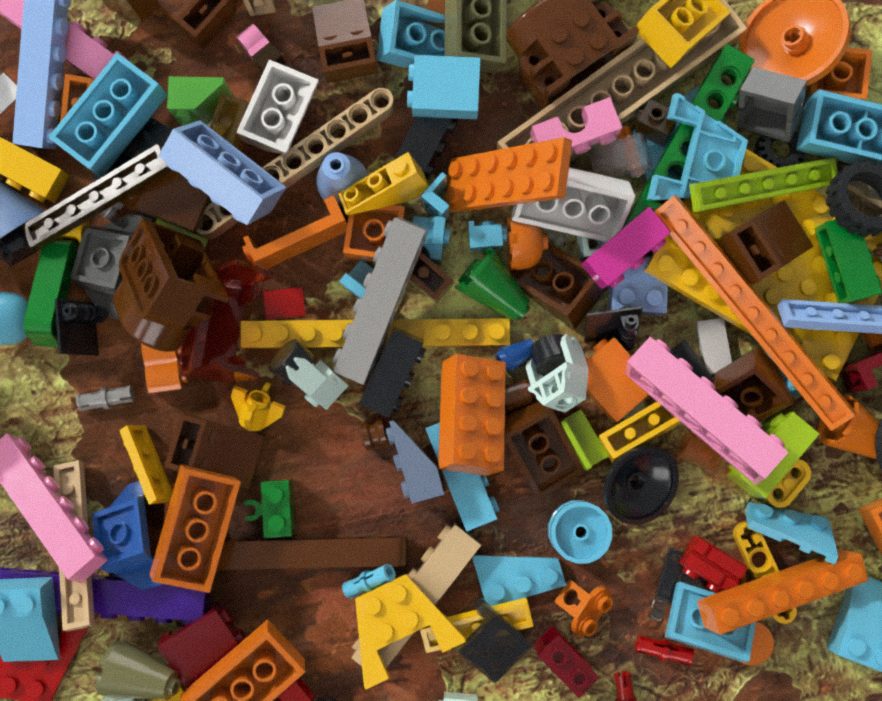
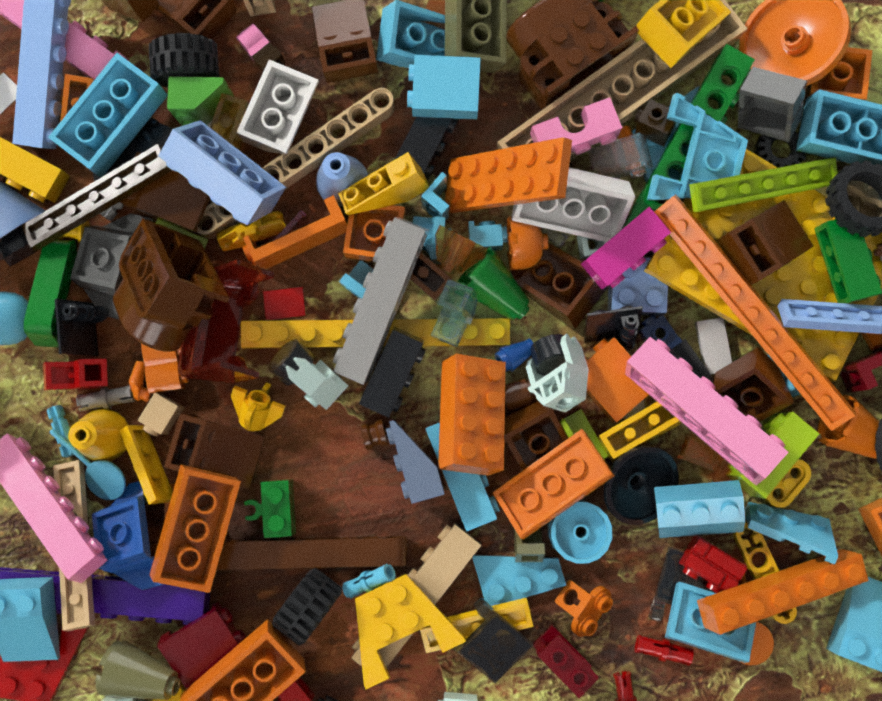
(61, 426): none -> medium azure axle
(75, 375): none -> red brick
(99, 435): none -> yellow cone
(101, 475): none -> medium azure piece
(136, 383): none -> orange arm
(160, 414): none -> tan brick
(182, 57): none -> black tyre
(258, 230): none -> yellow hinge
(293, 225): none -> clear pink piece
(306, 606): none -> black tyre
(456, 251): none -> clear orange brick
(457, 311): none -> clear light blue brick
(529, 549): none -> olive panel
(553, 484): none -> orange tile
(652, 323): none -> dark blue brick
(700, 509): none -> medium azure slope

